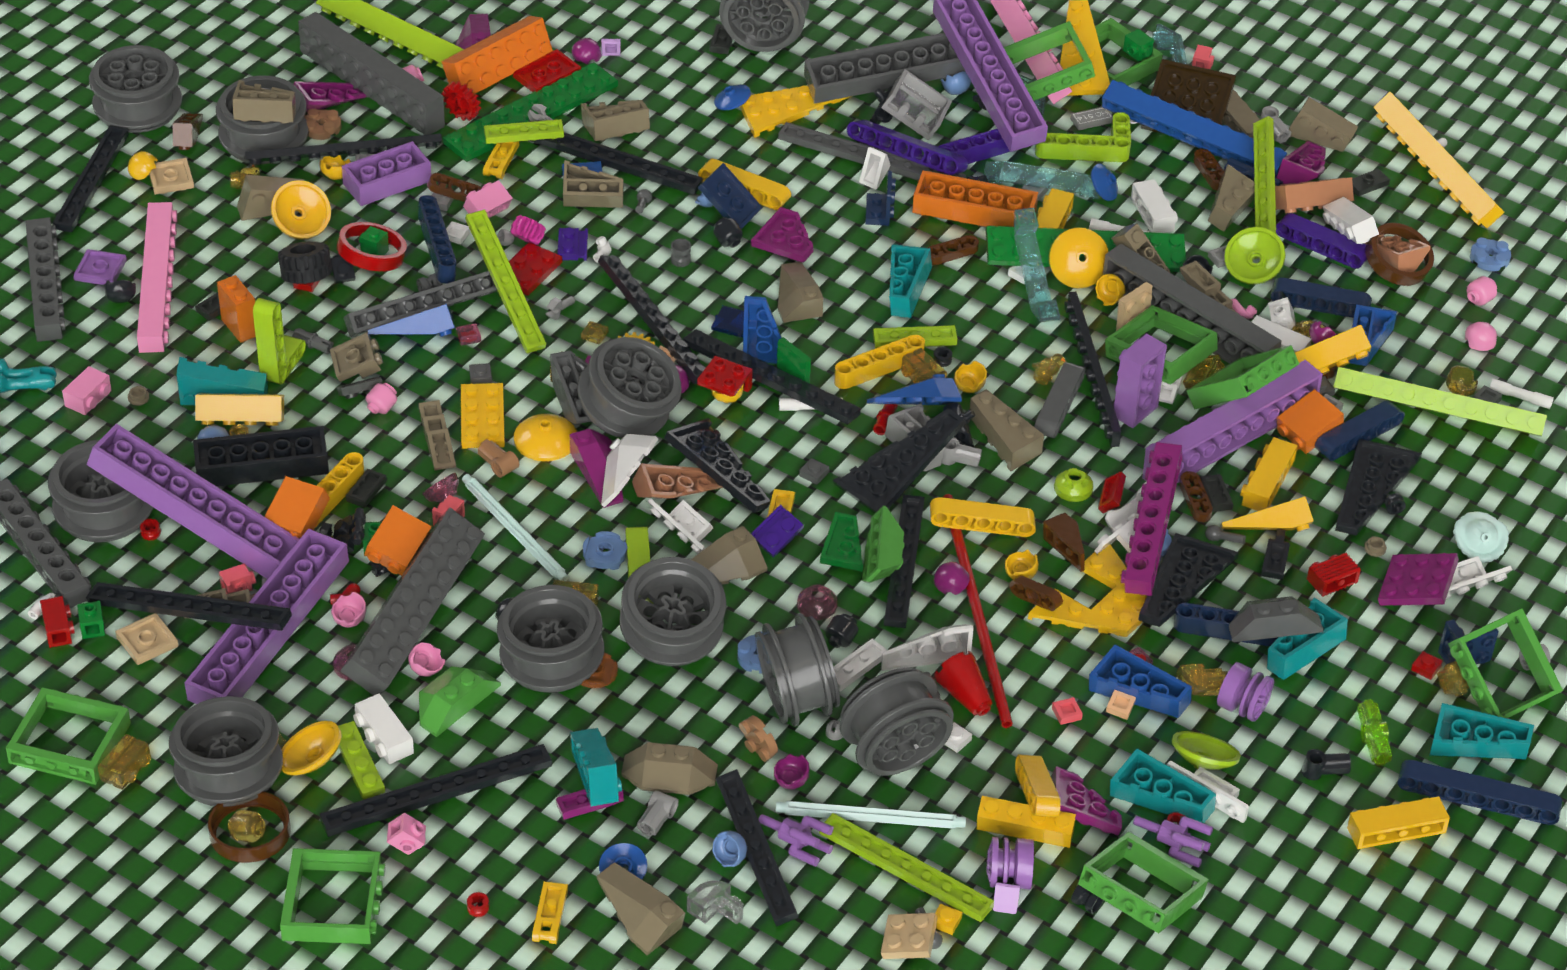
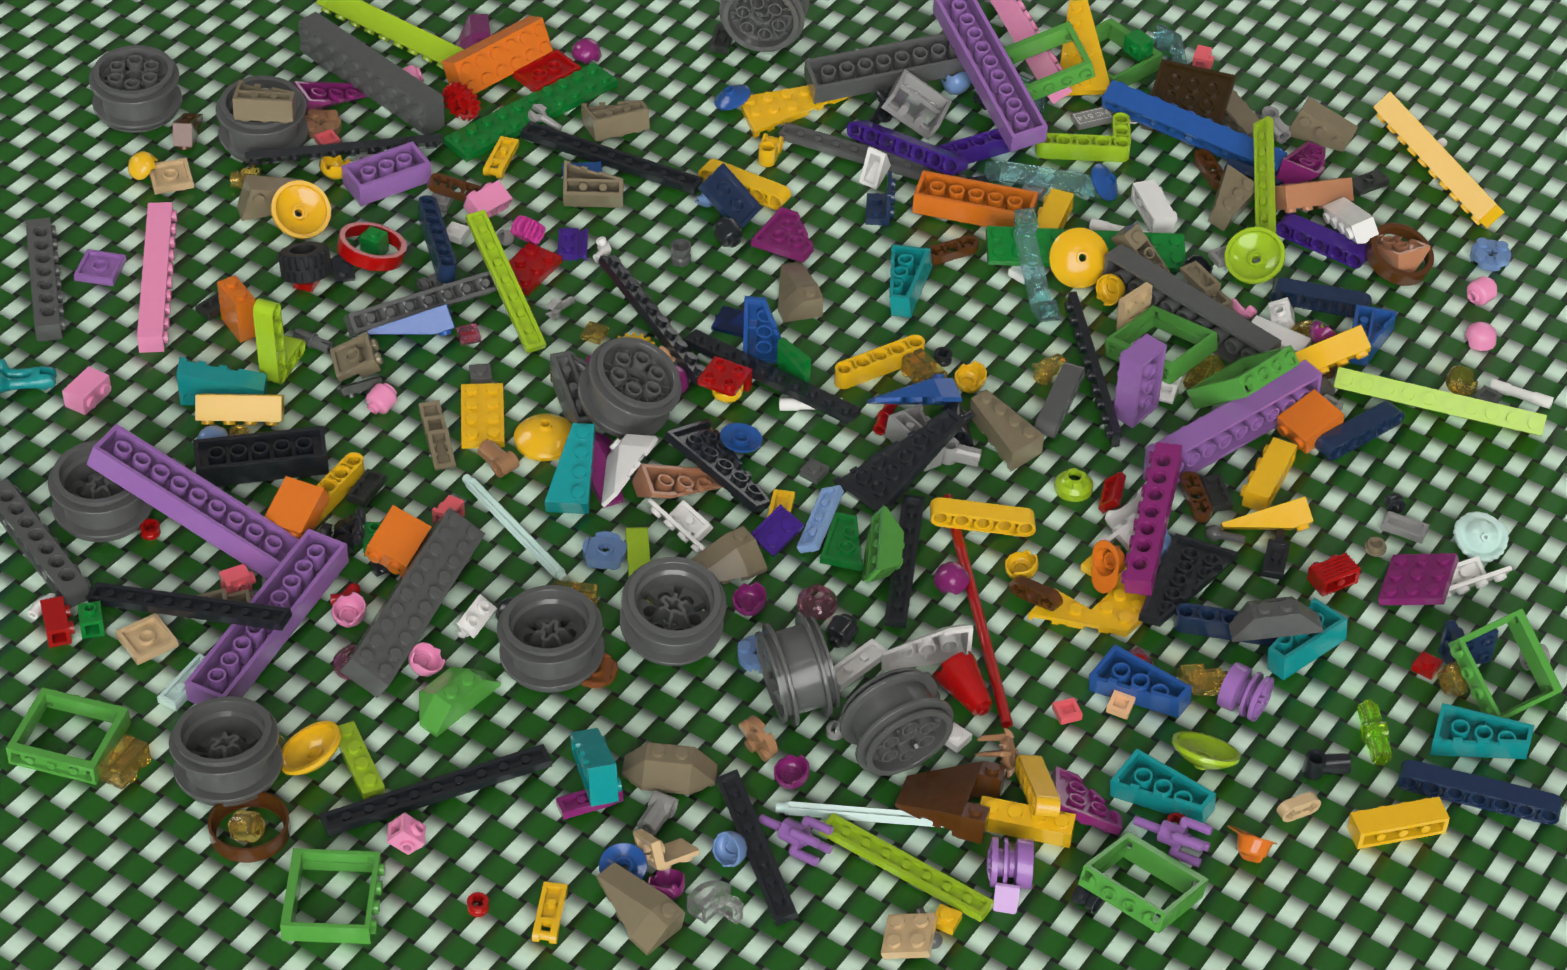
(90, 178): black plate -> none
(120, 291): black hair -> none
(138, 395): dark tan plate -> none
(175, 693): none -> light aqua tile
(326, 137): none -> coral plate
(383, 729): white brick -> none
(441, 489): clear pink piece -> none
(475, 617): none -> white hinge
(523, 131): lime plate -> none
(573, 476): none -> teal wedge
(610, 47): lavender slope -> none
(644, 196): dark grey bar -> none
(662, 855): none -> tan bracket
(669, 882): none -> magenta hair
(741, 437): none -> blue dish
(749, 599): none -> magenta hair
(769, 150): none -> yellow piece
(820, 519): none -> light blue plate
(932, 334): lime plate -> none
(947, 794): none -> reddish brown wedge
(1007, 750): none -> medium nougat piece
(1064, 536): reddish brown slope -> none
(1106, 565): none -> orange piece
(1225, 792): white bracket -> none
(1251, 846): none -> orange piece
(1298, 806): none -> tan beam
(1373, 477): black wing -> none
(1404, 527): none -> light grey tile

